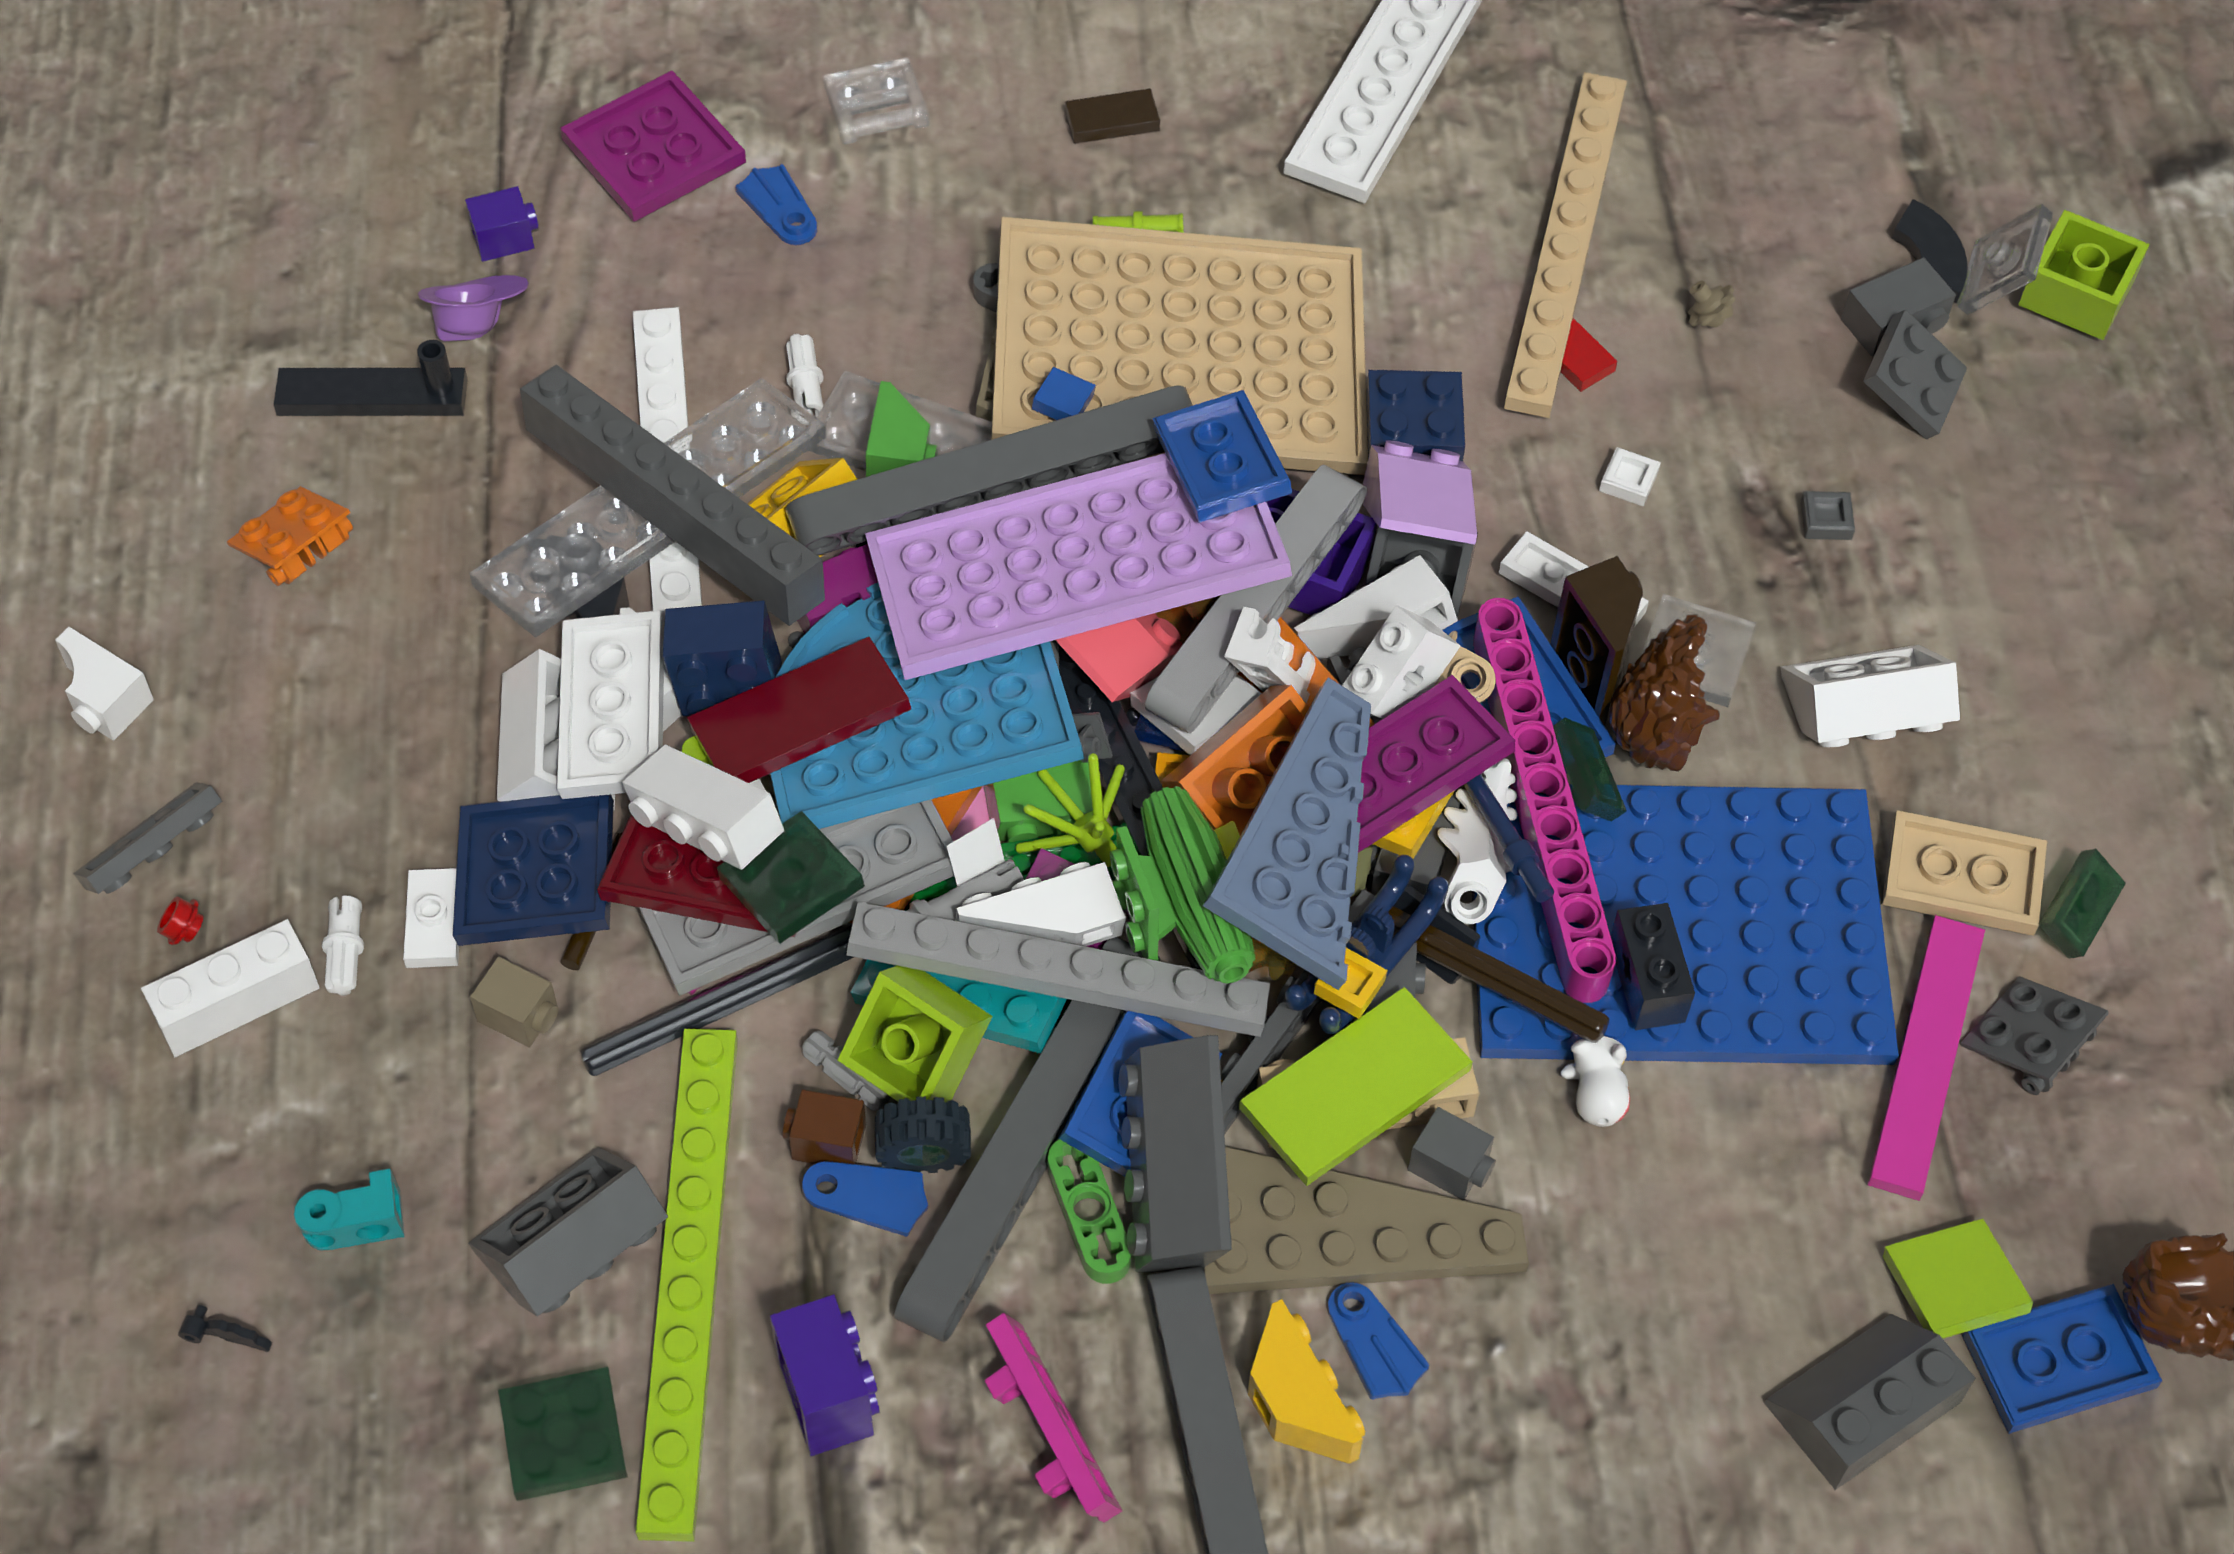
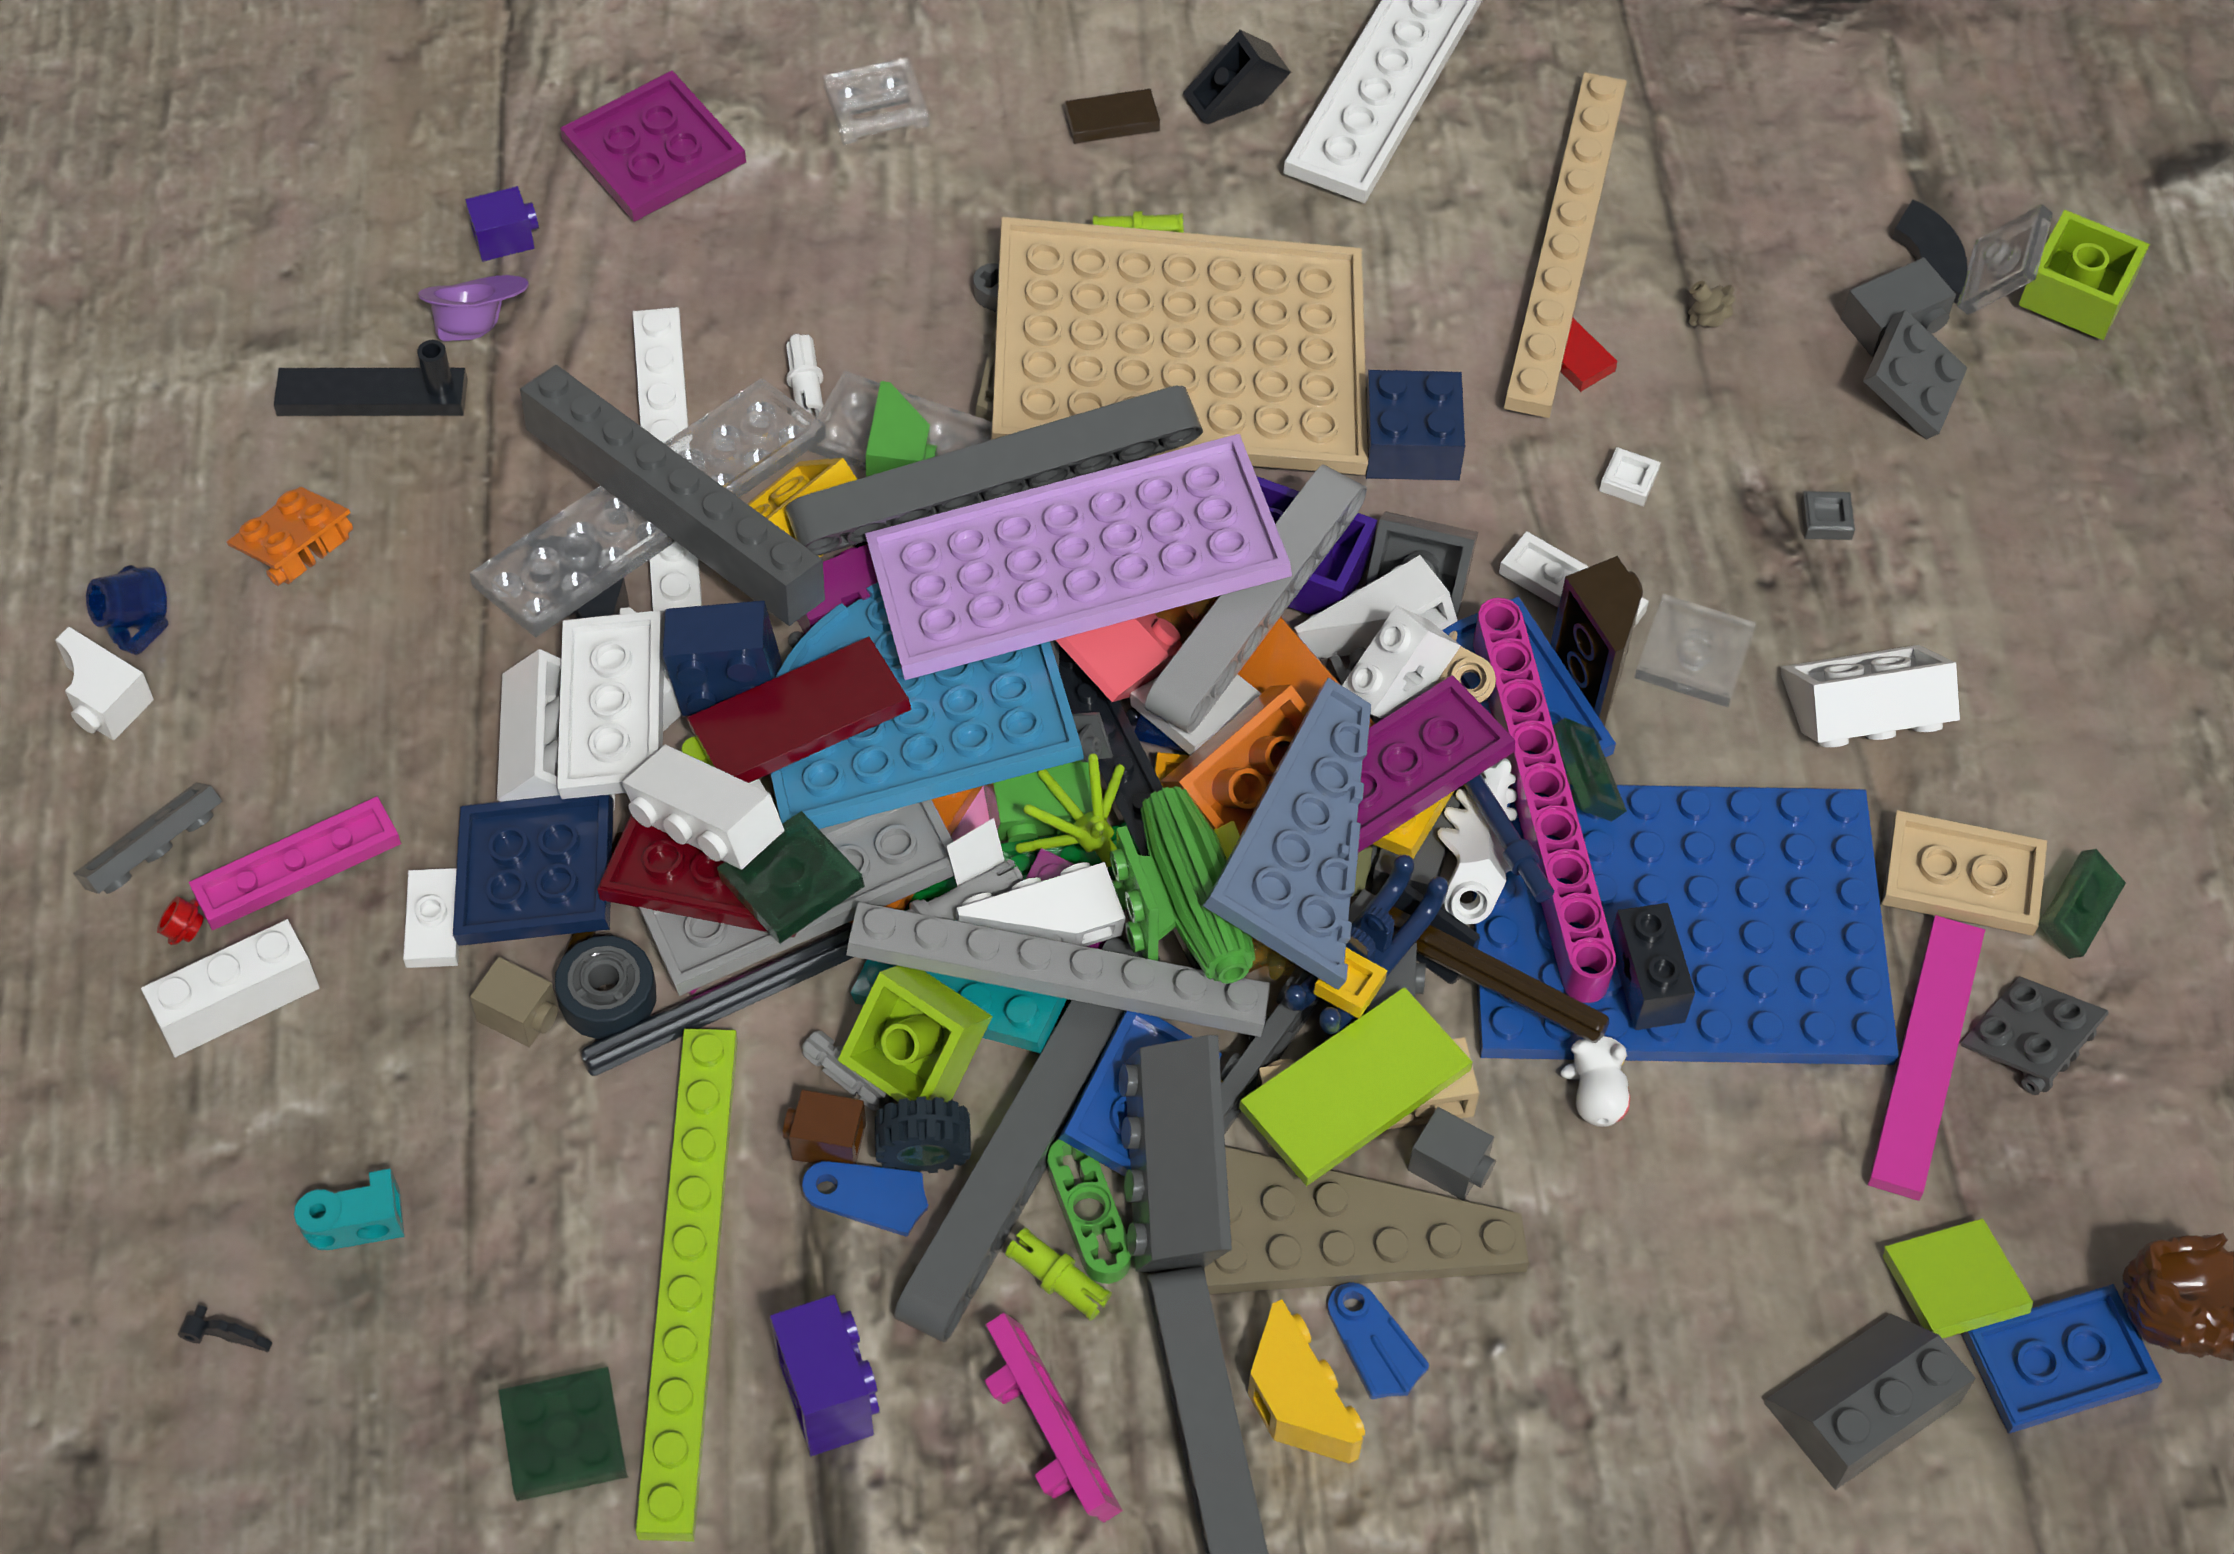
(129, 600): none -> clear blue piece
(294, 863): none -> dark pink plate
(342, 945): white axle -> none
(570, 1230): dark grey slope -> none
(598, 963): none -> wheel
(778, 204): blue piece -> none
(1058, 1273): none -> lime pin
(1063, 395): blue tile -> none
(1222, 456): blue tile -> none
(1237, 78): none -> black slope
(1265, 656): white hinge -> none
(1420, 492): lavender slope -> none
(1660, 700): reddish brown hair -> none

